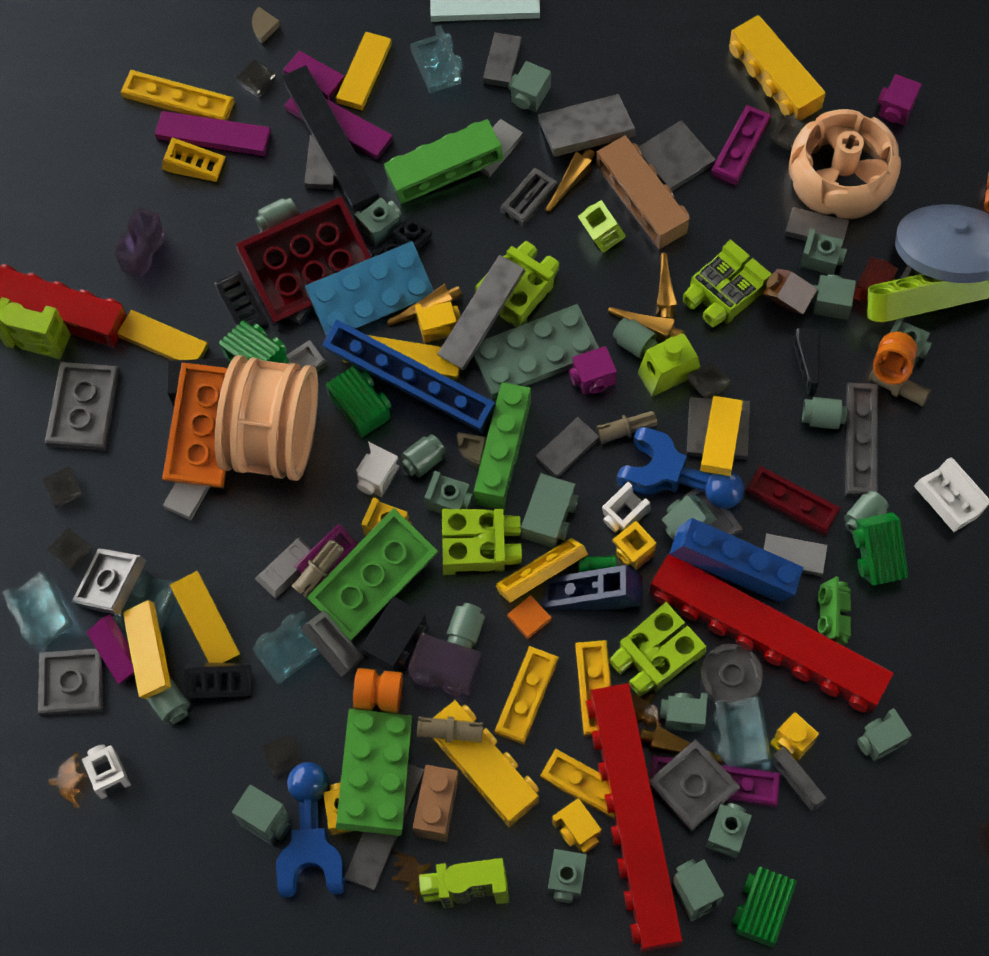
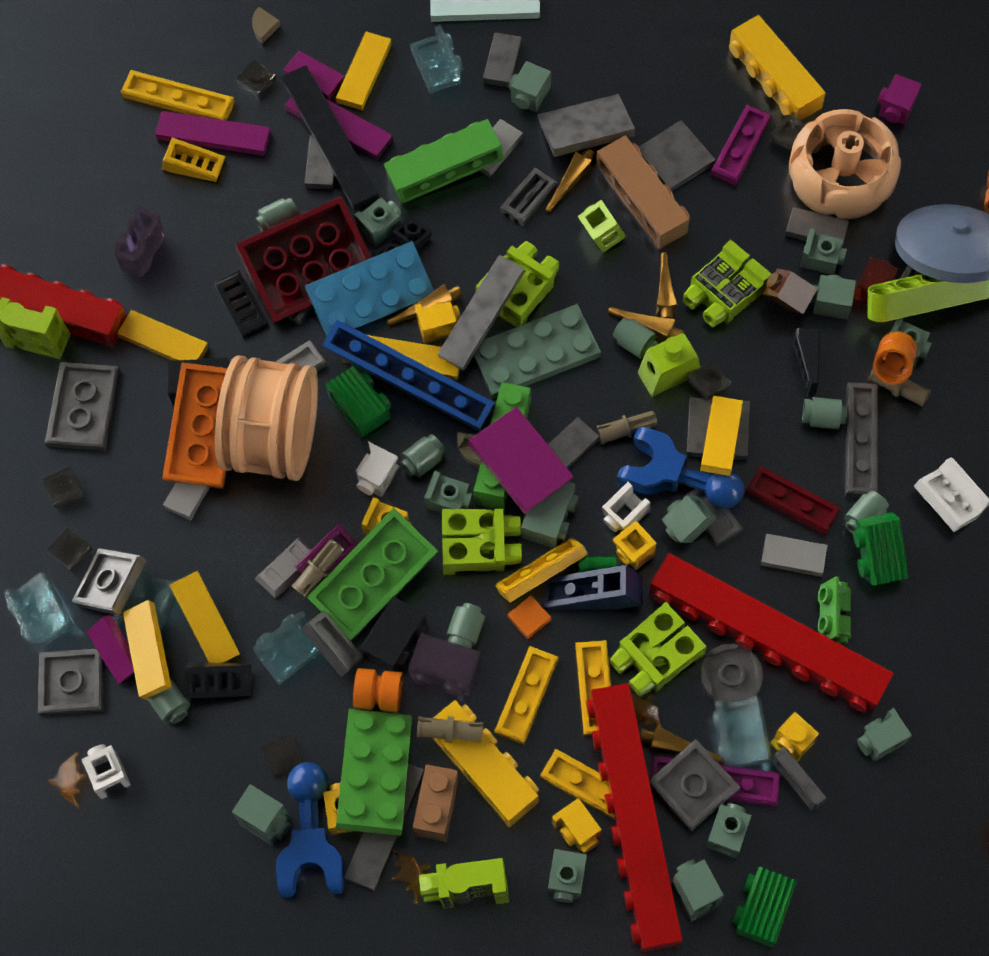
(253, 342): green brick -> none
(520, 460): none -> magenta tile
(593, 371): magenta brick -> none
(684, 712): sand green brick -> none
(736, 560): blue brick -> none

